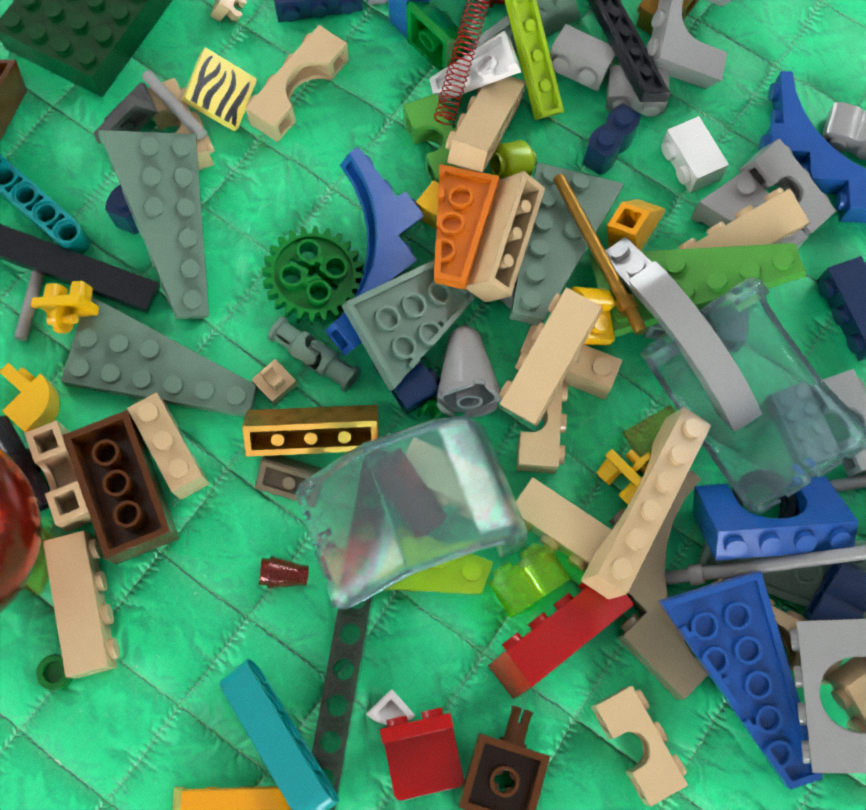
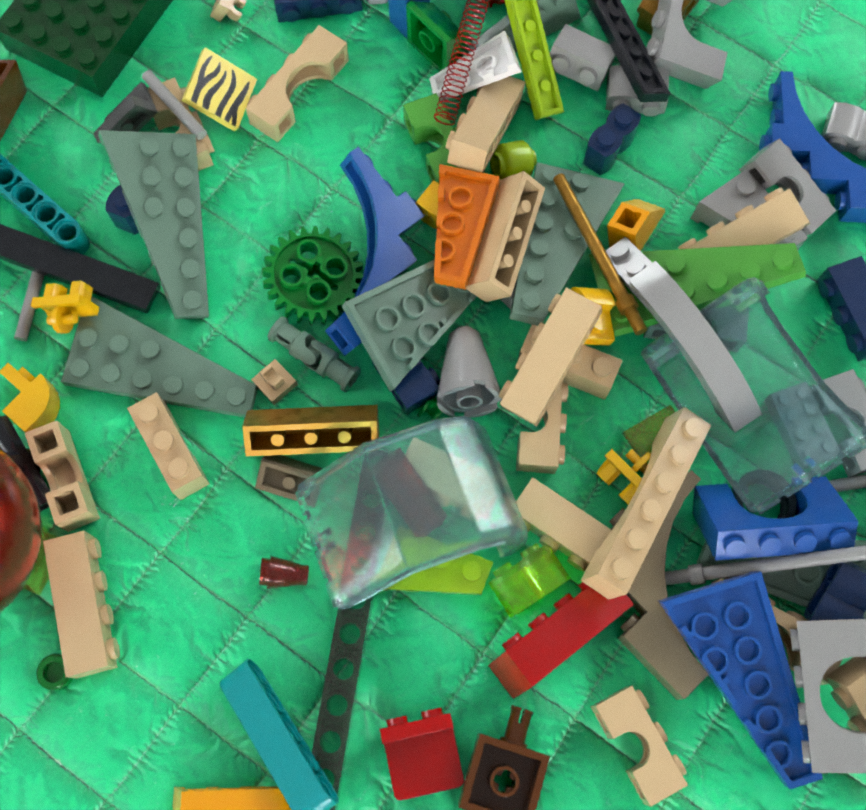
(120, 488): reddish brown brick -> none
(390, 707): white tile -> none
(694, 154): white brick -> none

